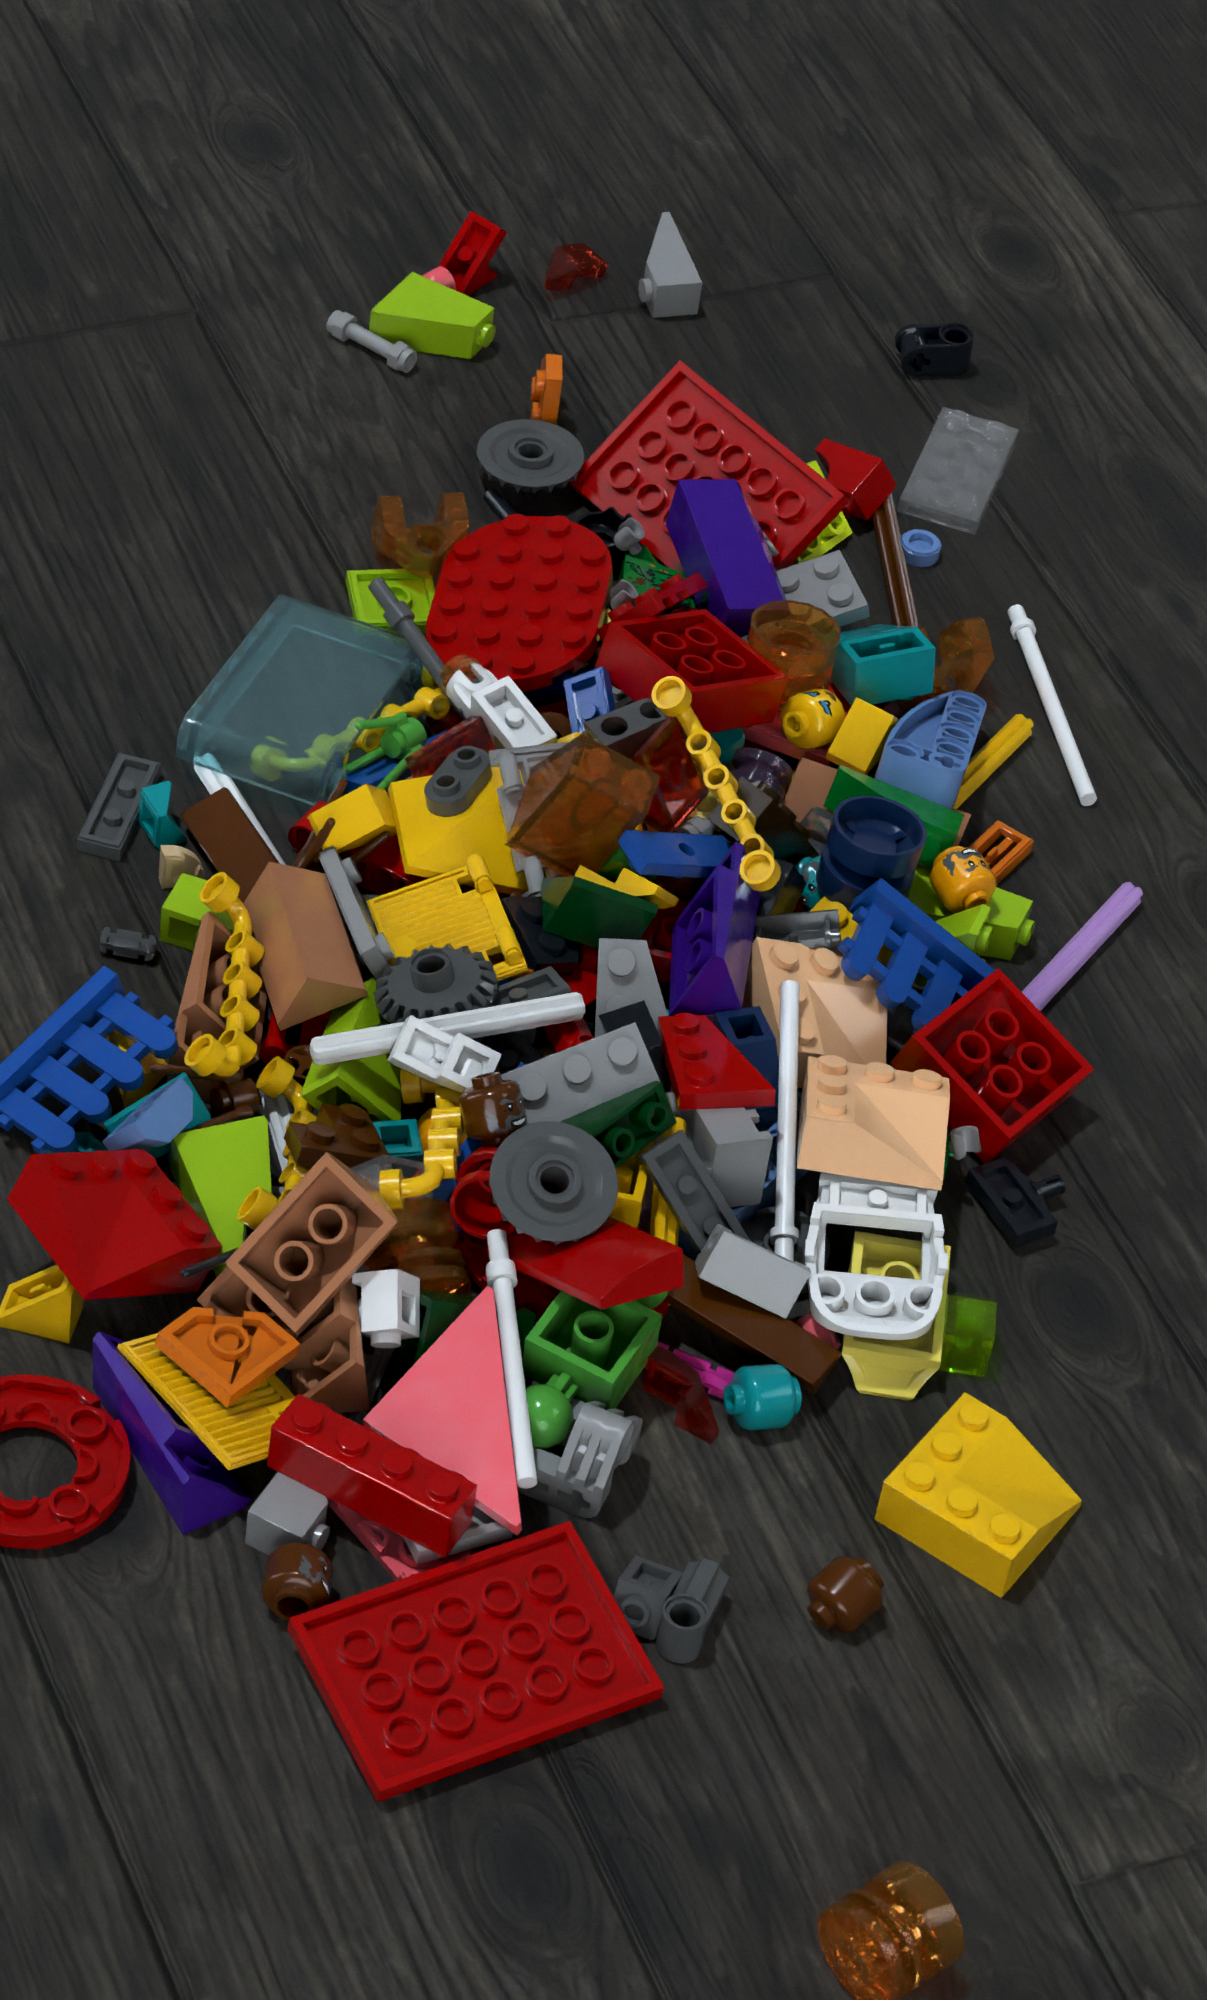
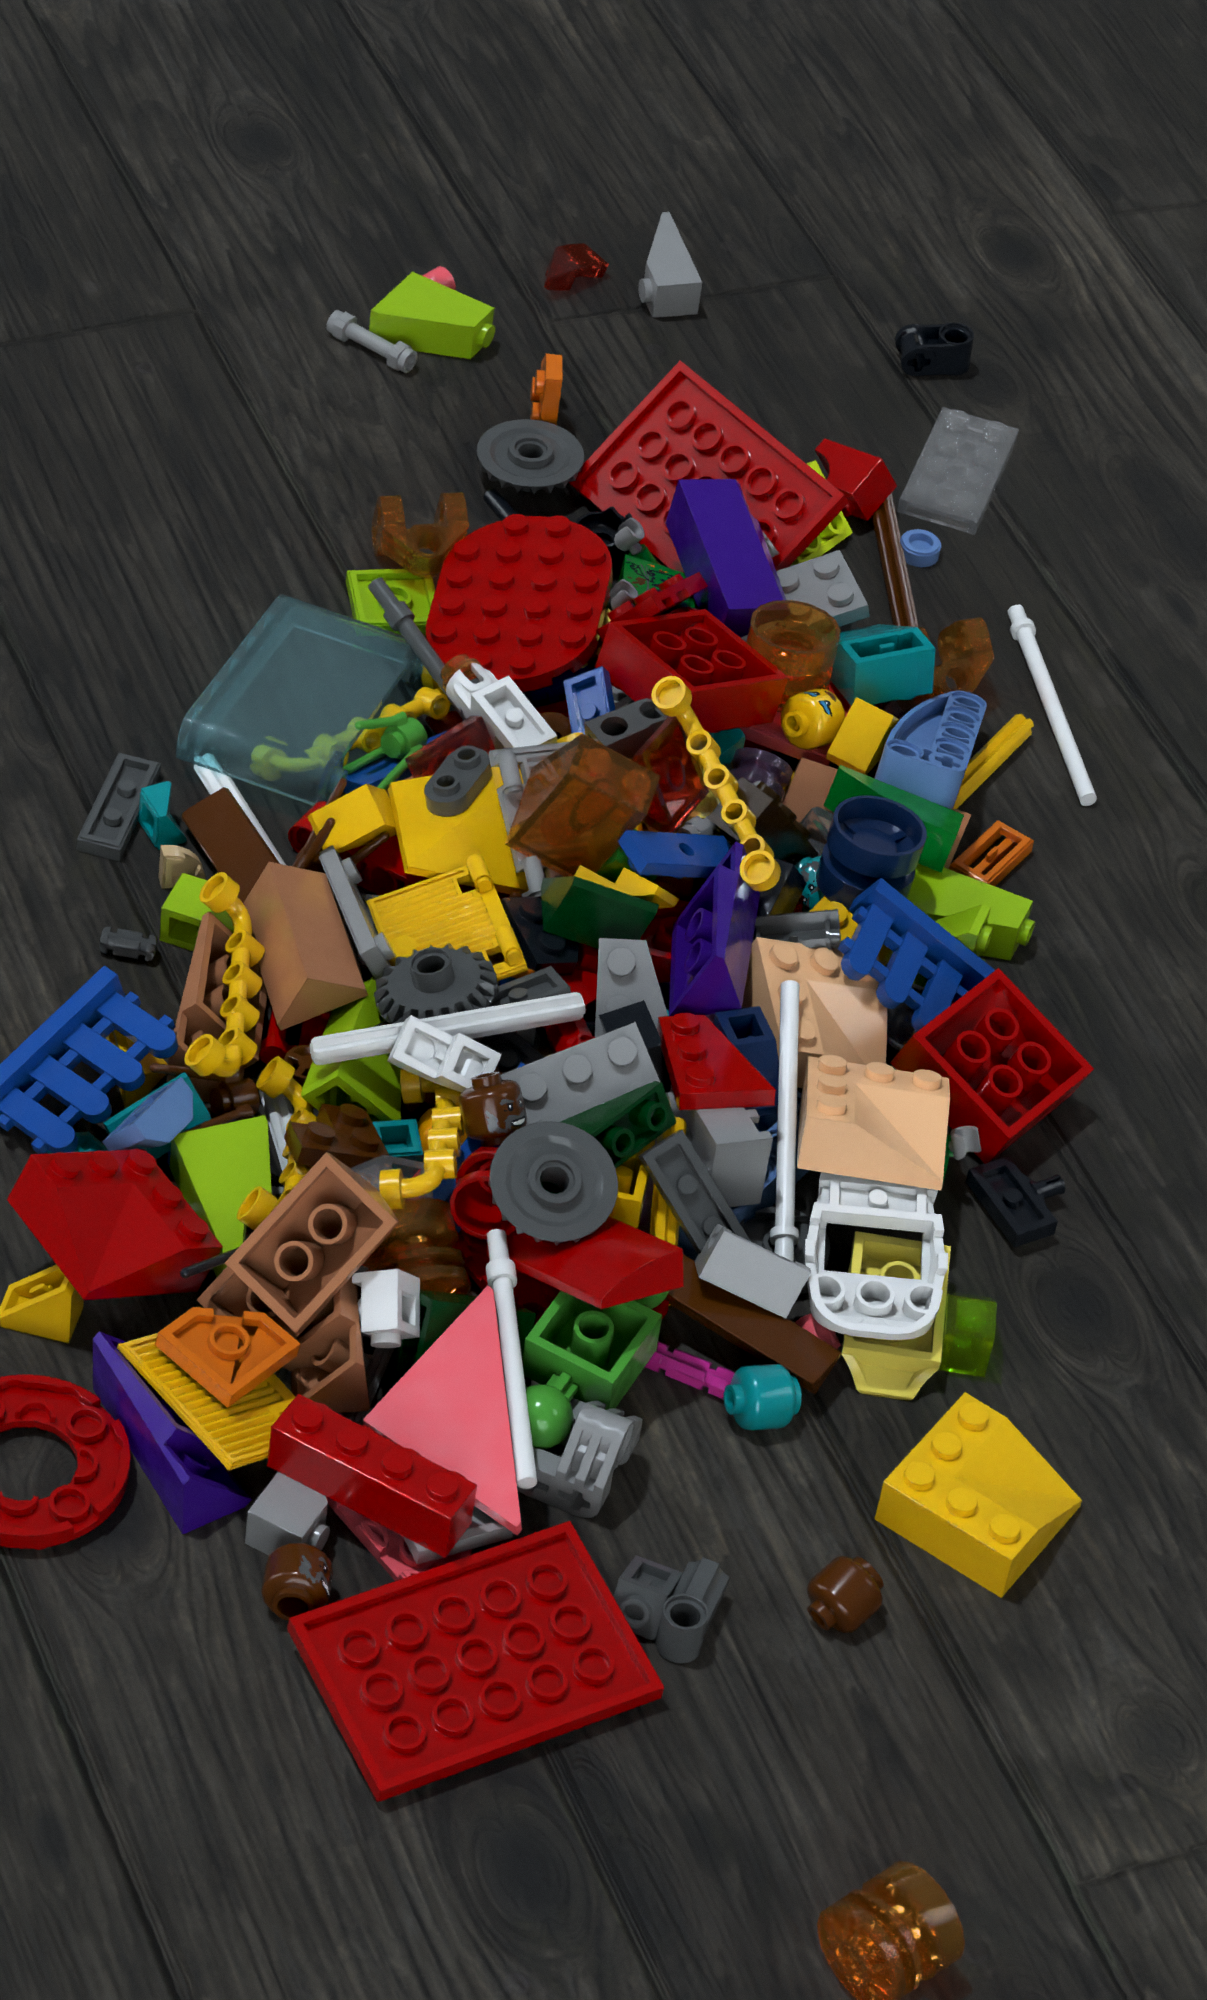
(472, 252): red slope -> none
(681, 1387): clear red slope -> none
(962, 879): light orange head -> none
(1083, 945): lavender axle -> none

